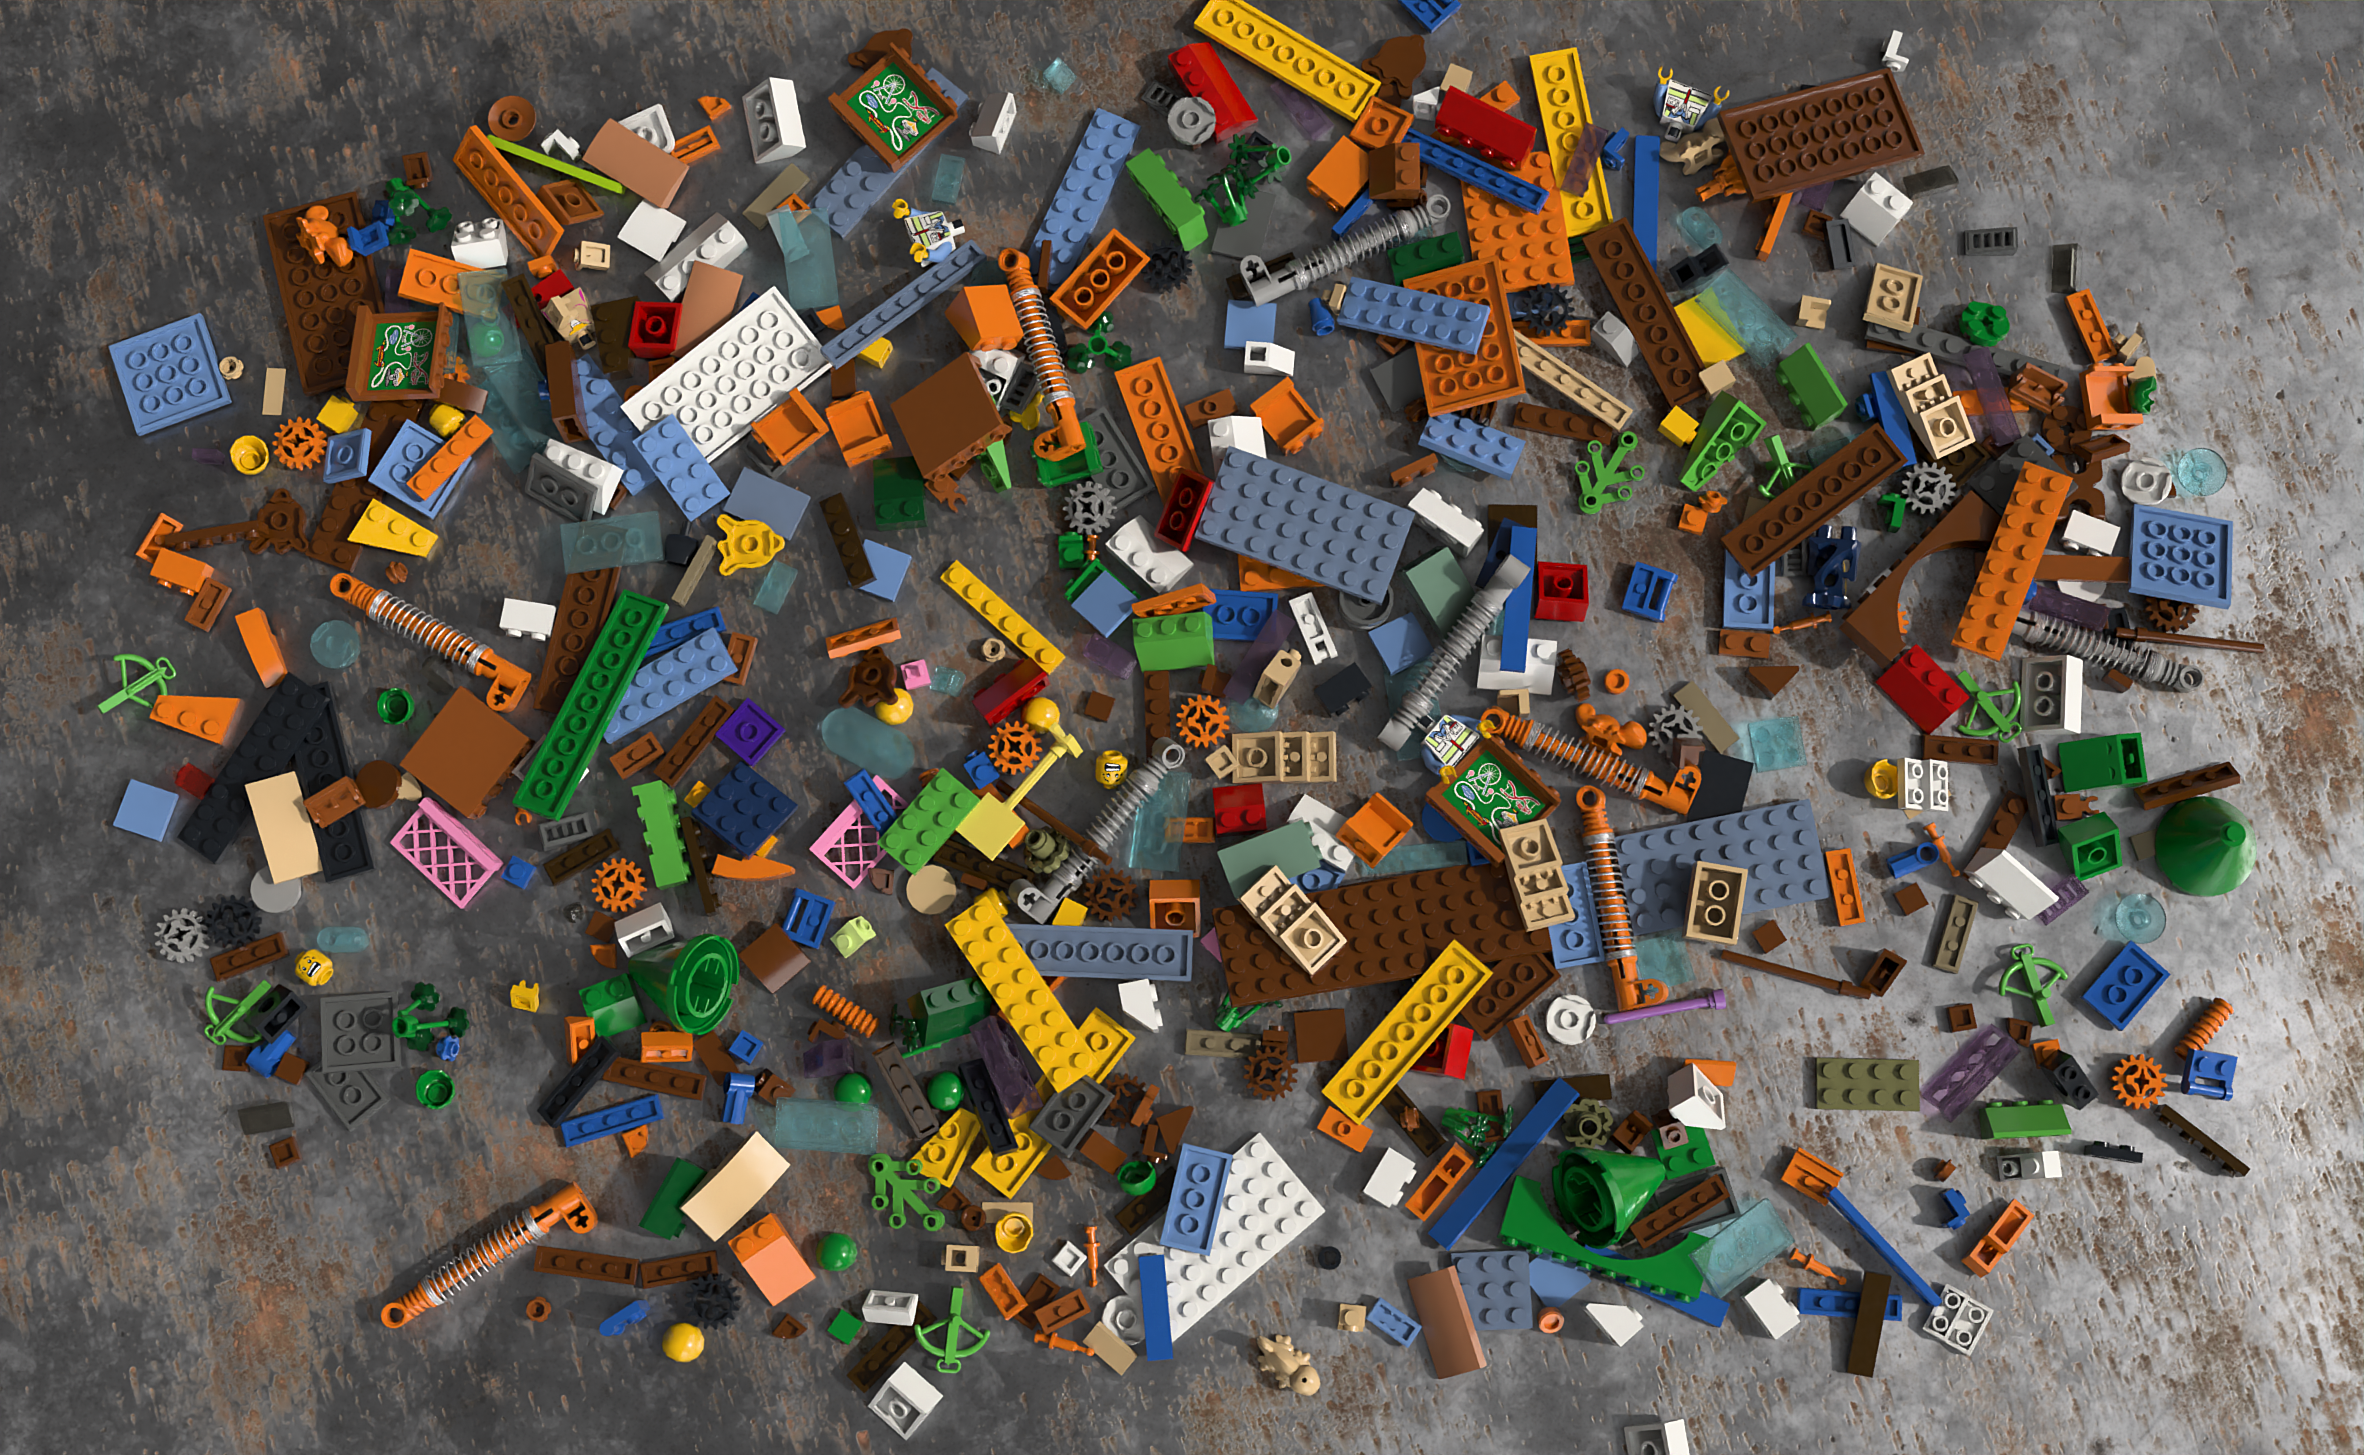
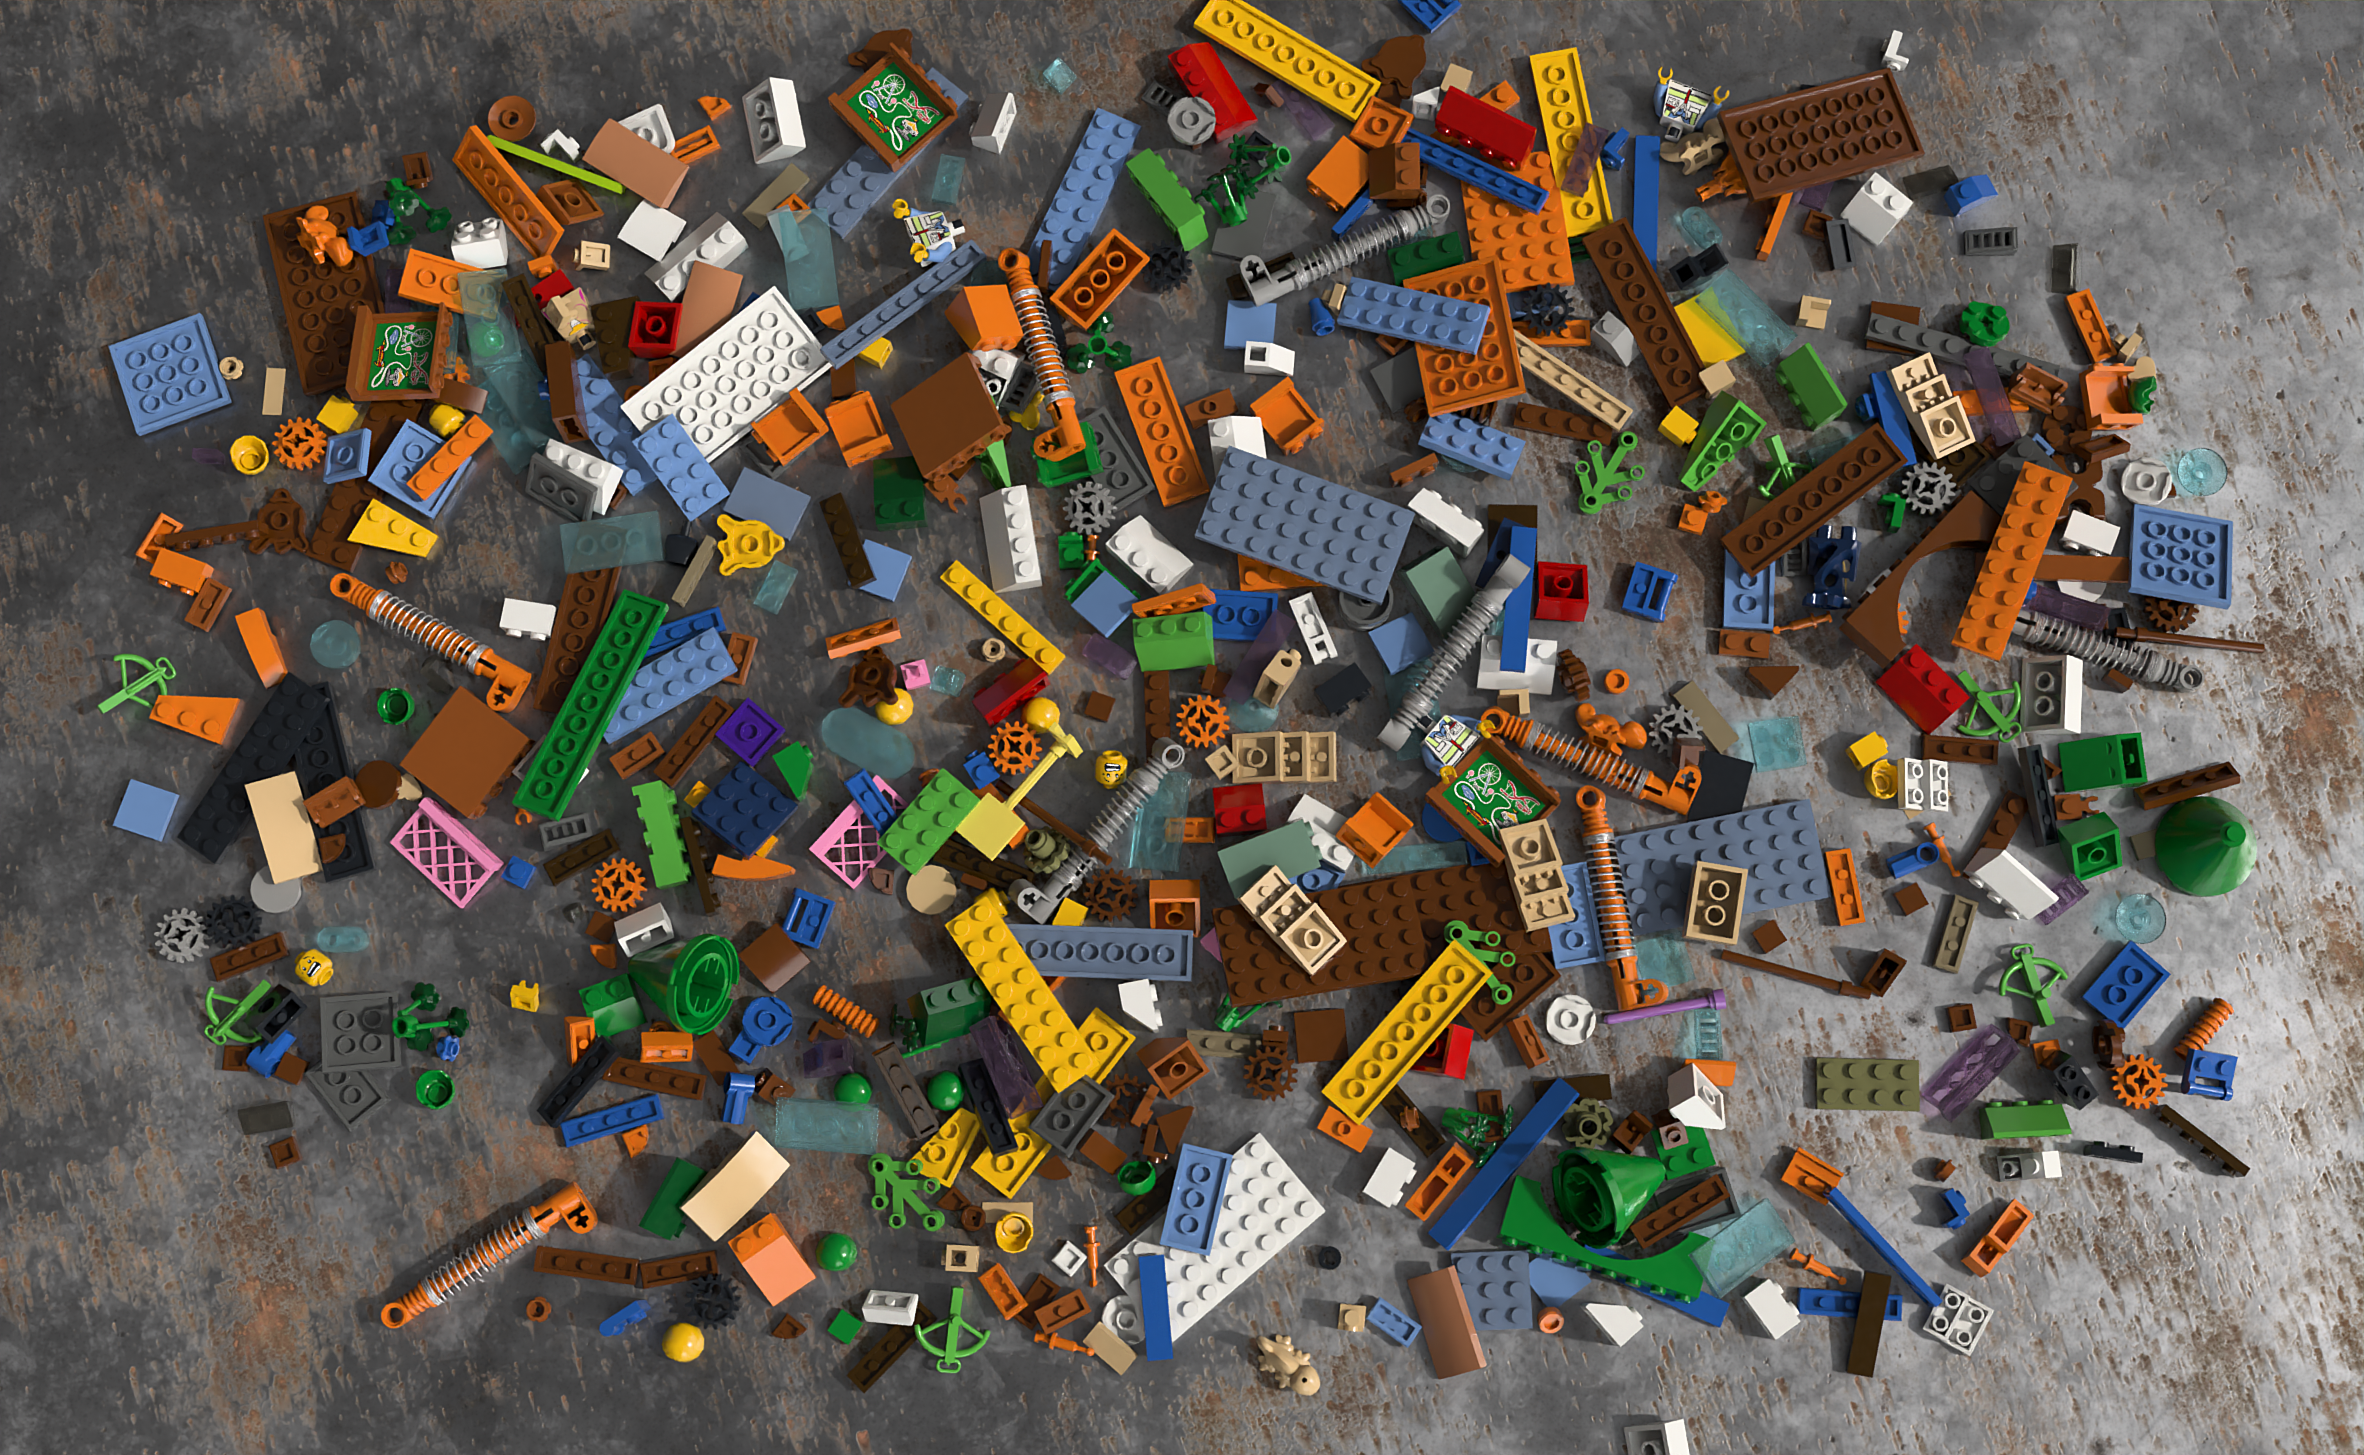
(194, 780): clear red brick -> none
(331, 847): none -> reddish brown tile
(767, 1021): none -> blue tile
(796, 767): none -> green slope
(853, 936): yellowish green bracket -> none
(905, 1400): white slope -> none
(1010, 539): none -> white slope
(1172, 1064): none -> dark orange slope
(1184, 509): red slope -> none
(1267, 90): none -> reddish brown tile
(1481, 955): none -> bright green plant
(1717, 1036): none -> clear light blue slope
(1867, 750): none -> yellow brick
(1892, 297): tan tile -> none
(1969, 194): none -> blue slope
(2107, 1042): none -> reddish brown plate

